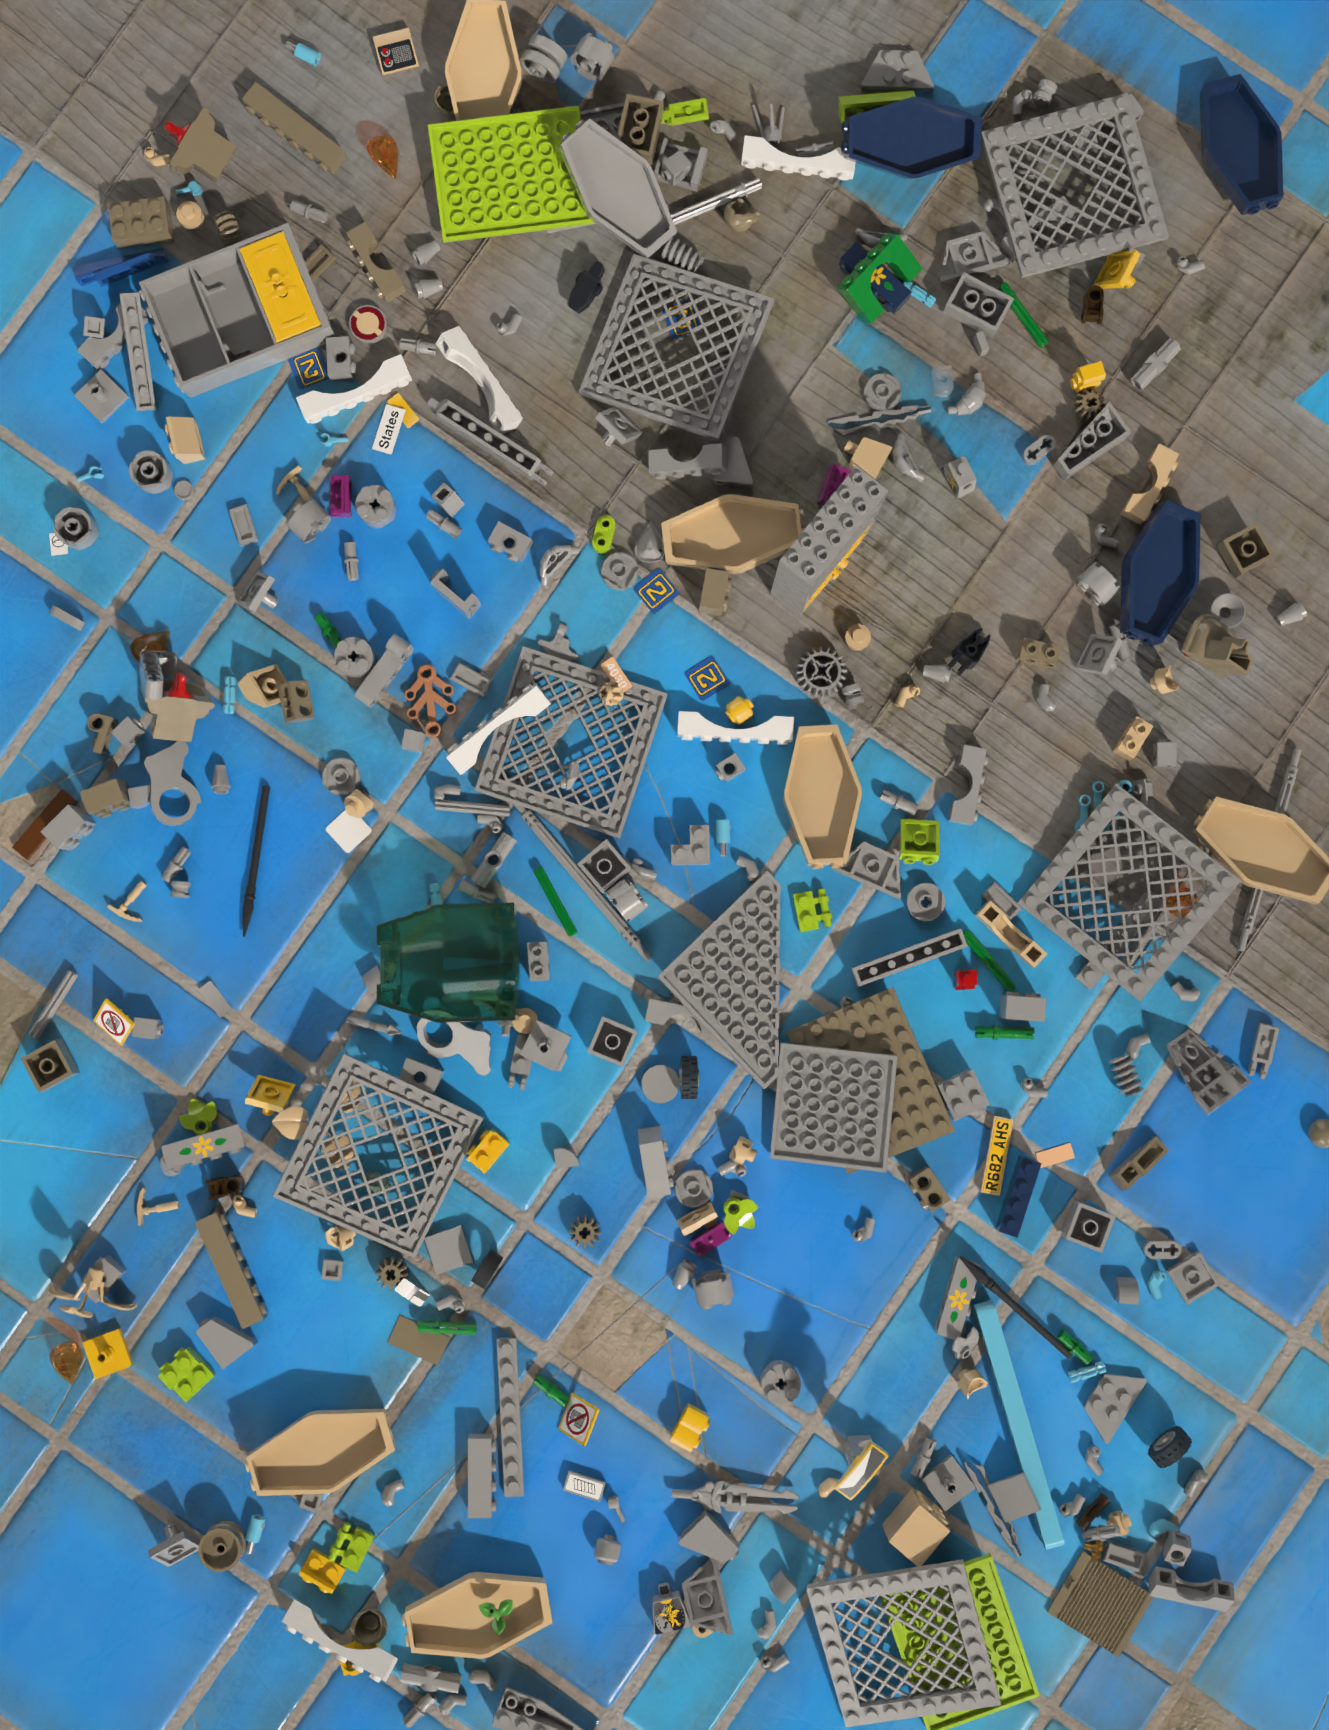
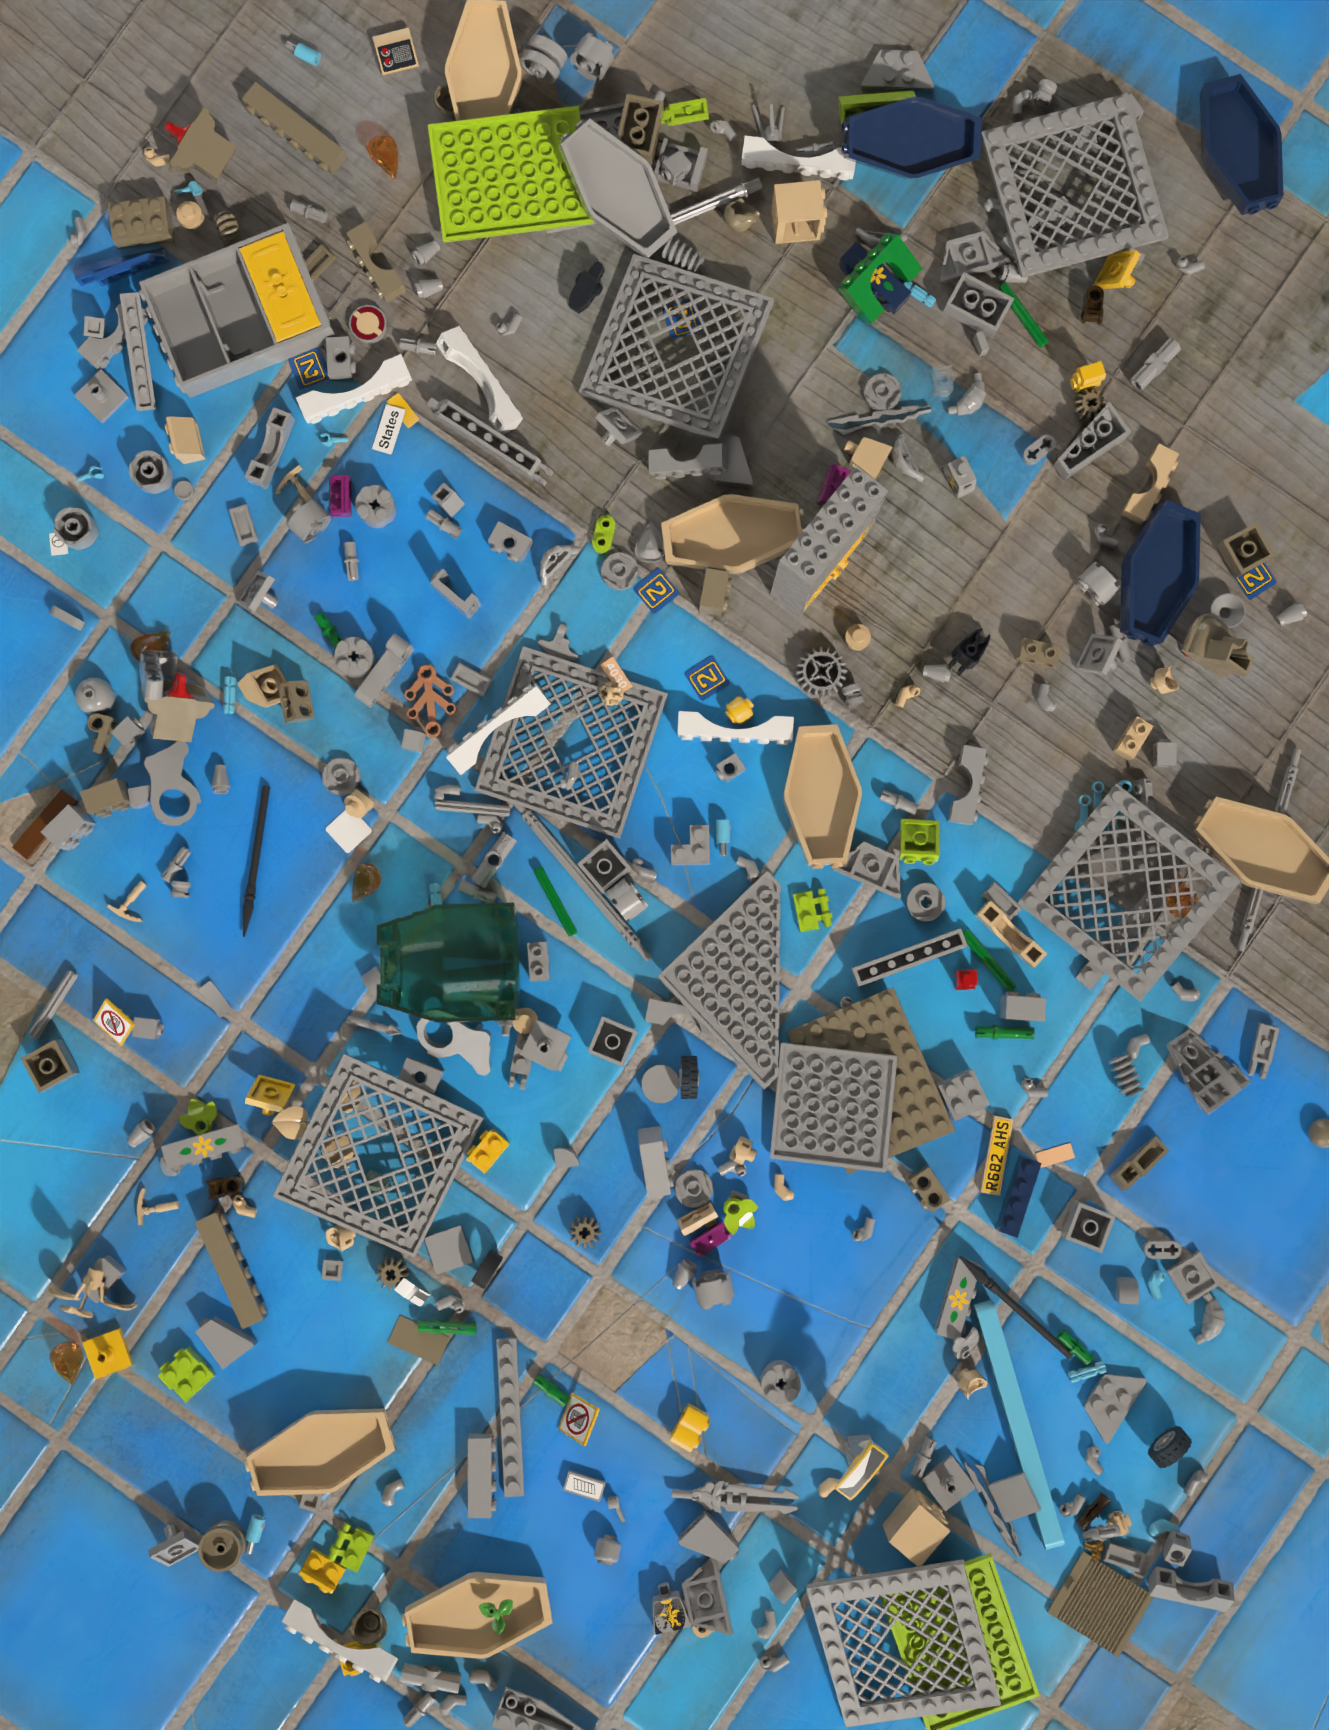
(80, 232): none -> light grey arm
(94, 696): none -> light grey cylinder
(142, 1131): none -> light grey cone
(277, 433): none -> light grey arch
(365, 881): none -> clear orange piece
(779, 1188): none -> tan arm
(798, 211): none -> tan container
(1011, 274): none -> light grey cone
(1212, 1321): none -> light grey piece
(1256, 581): none -> sticker

